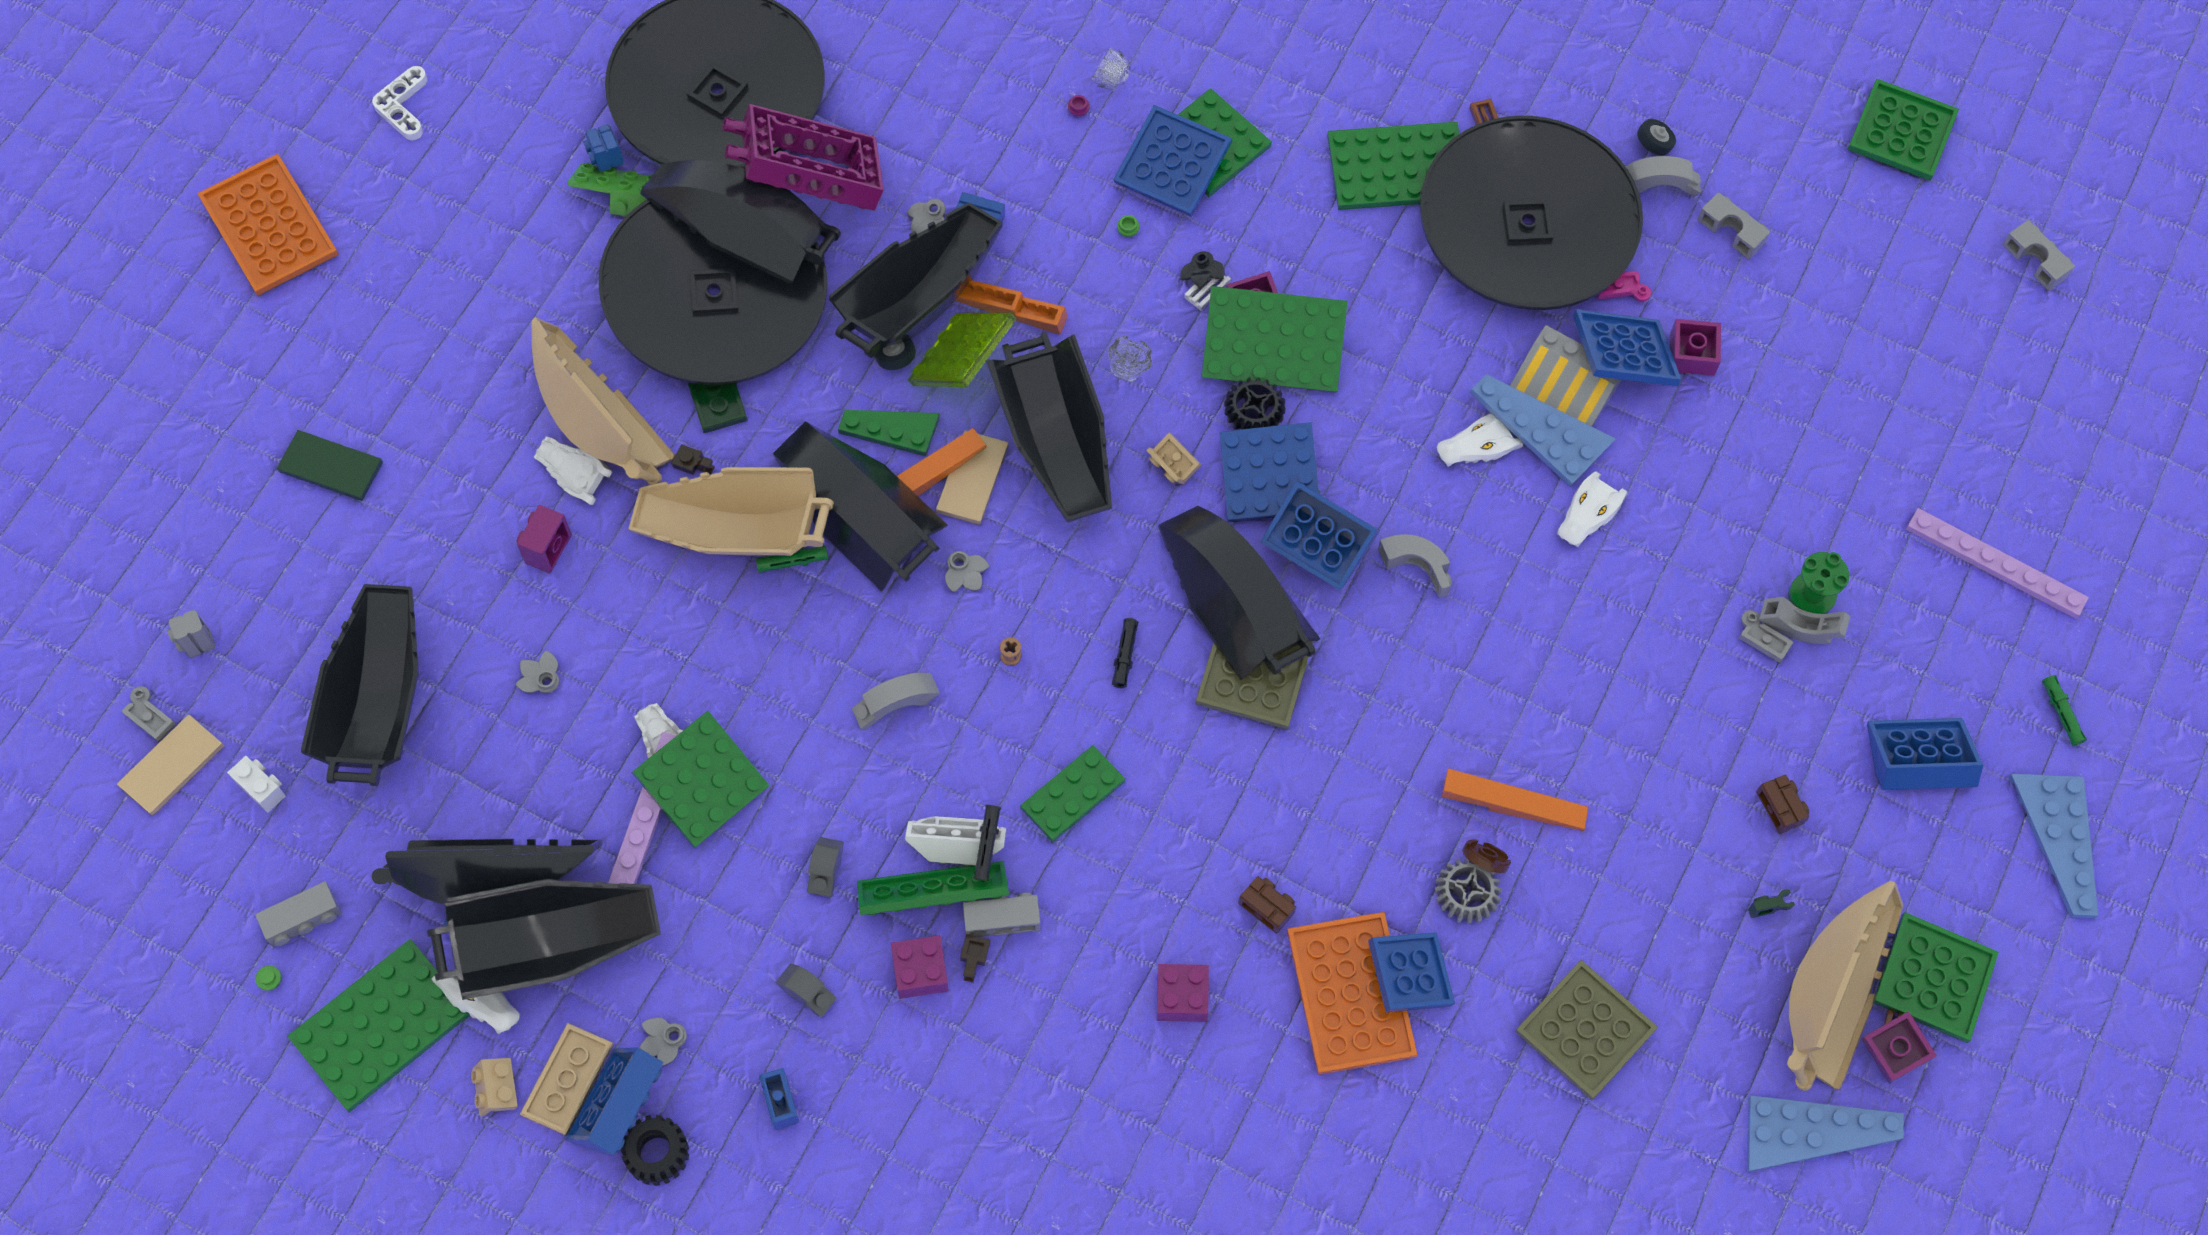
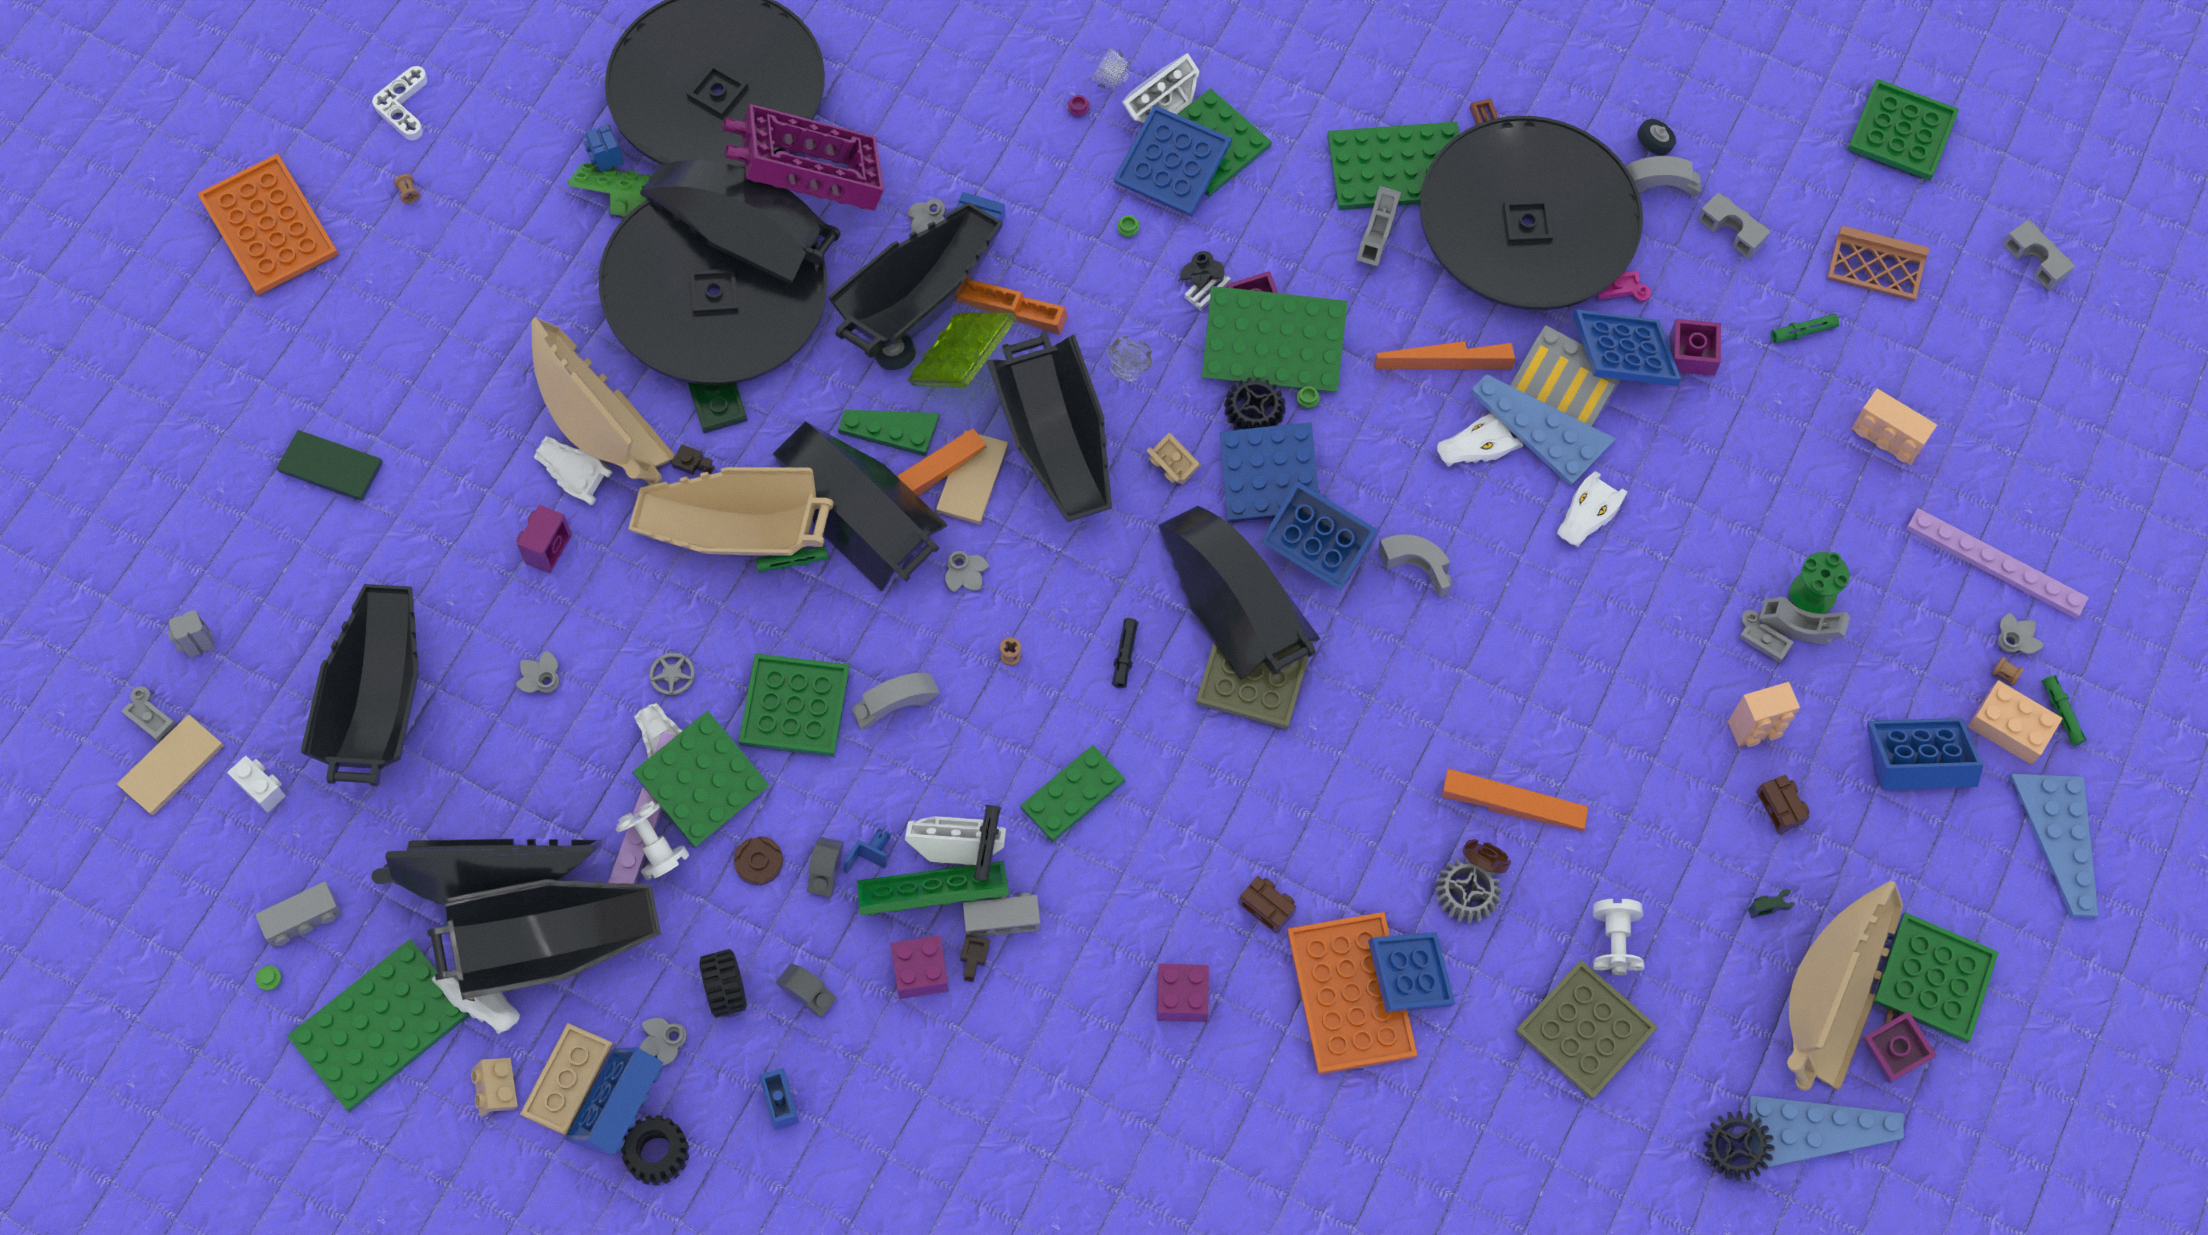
(407, 188): none -> medium nougat bush
(656, 848): none -> white piece
(672, 674): none -> light grey wheel
(722, 983): none -> black tyre
(758, 860): none -> reddish brown tile
(794, 705): none -> green plate
(870, 851): none -> blue bracket
(1168, 88): none -> white wedge
(1308, 397): none -> bright green plate
(1379, 226): none -> light grey arch
(1448, 356): none -> orange slope
(1618, 927): none -> white piece
(1721, 1131): none -> black gear
(1763, 715): none -> brick
(1781, 334): none -> green pin
(1878, 245): none -> nougat fence
(1893, 427): none -> light nougat brick
(2007, 671): none -> medium nougat bush
(2015, 722): none -> light nougat brick
(2020, 634): none -> light grey plate

